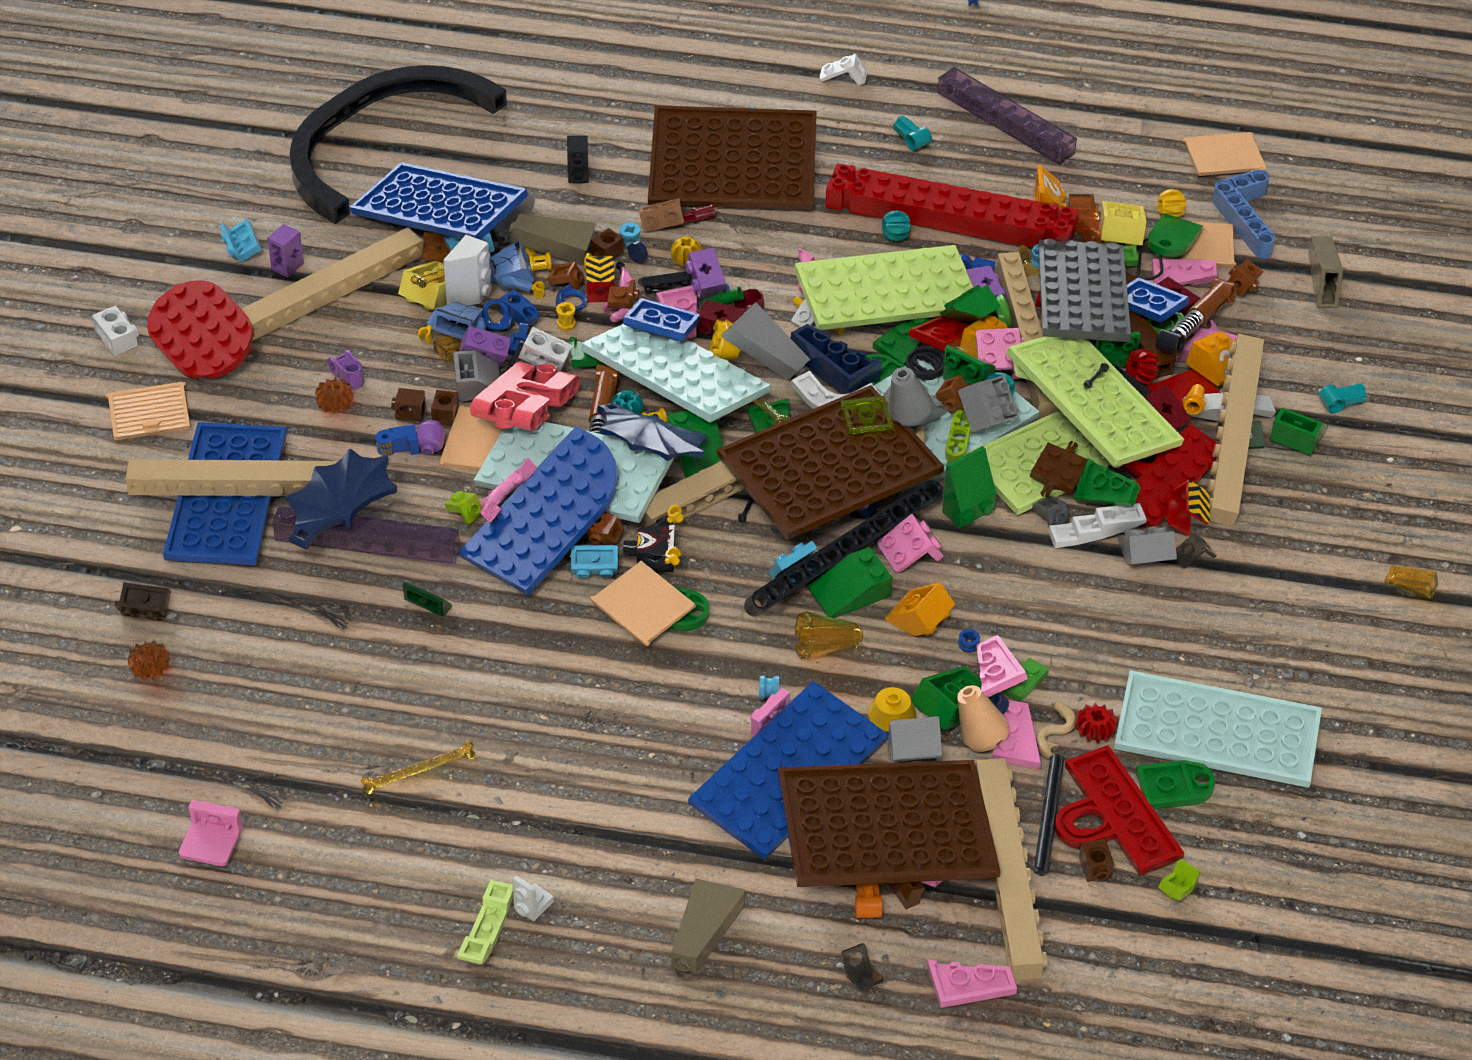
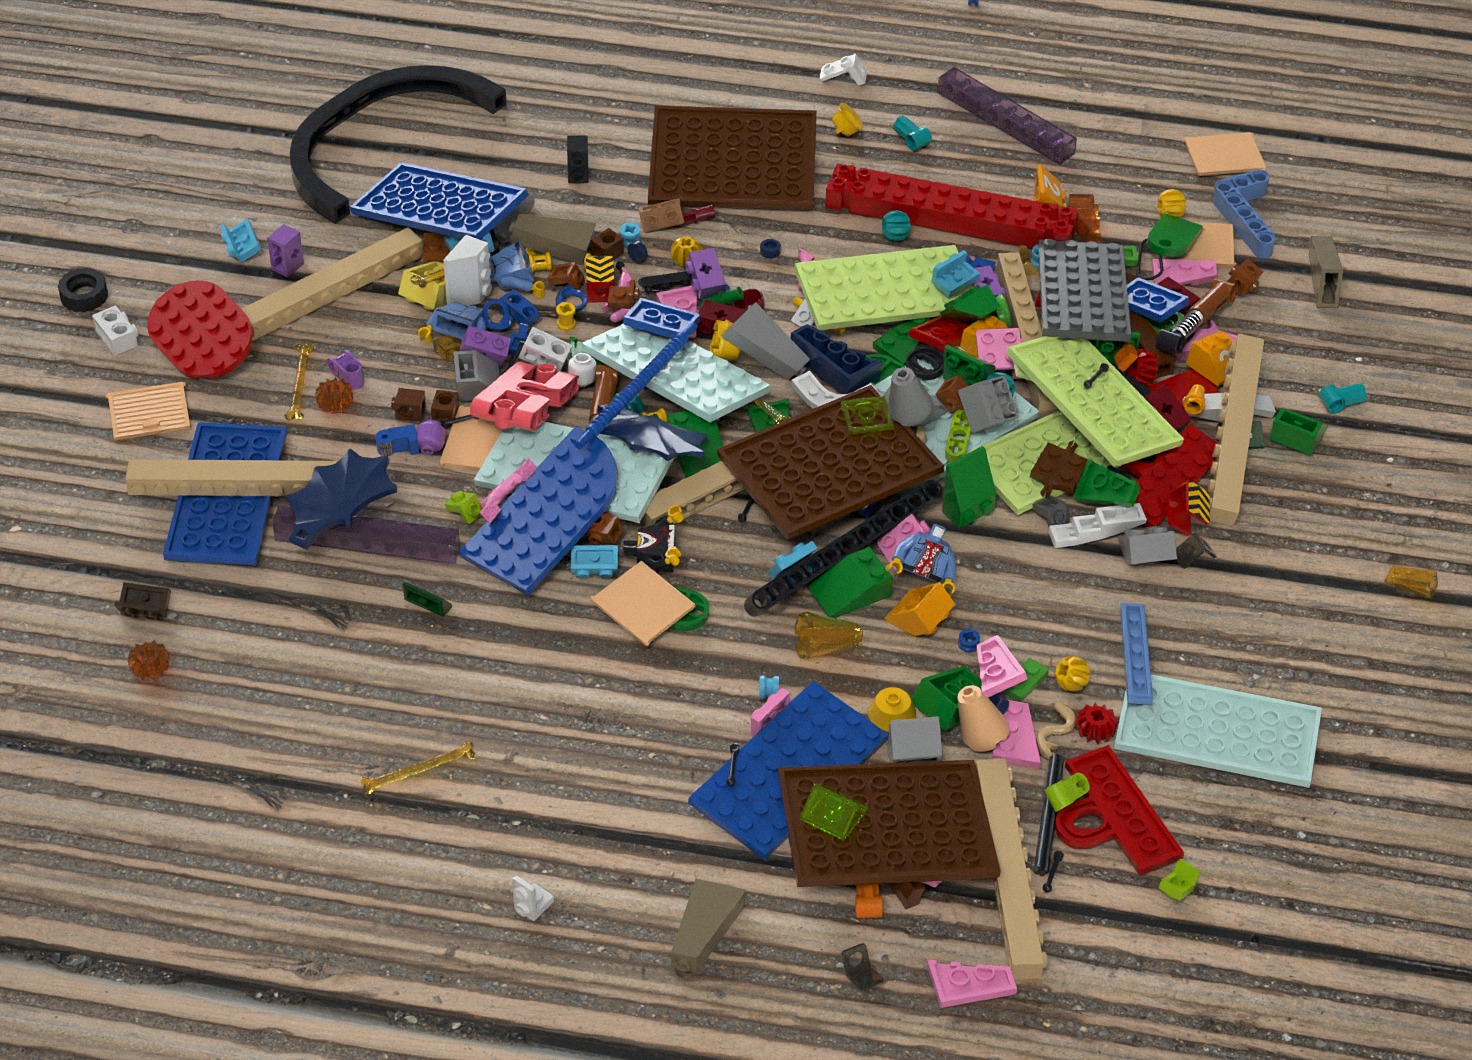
(86, 301): none -> black tyre
(211, 833): bright pink bracket -> none
(294, 412): none -> clear yellow piece
(447, 422): none -> black hinge
(488, 923): yellowish green slope -> none
(584, 367): none -> white head
(636, 385): none -> blue hose
(734, 750): none -> black hinge
(770, 248): none -> dark blue tile
(832, 811): none -> clear neon green slope
(846, 120): none -> yellow piece
(927, 557): none -> torso
(954, 274): none -> medium azure bracket
(1058, 857): none -> black hinge
(1067, 791): none -> lime piece
(1072, 673): none -> yellow piece
(1096, 860): reddish brown brick -> none
(1122, 223): light yellow slope -> none
(1125, 356): none -> orange tile
(1136, 654): none -> medium blue tile
(1175, 783): green tile -> none

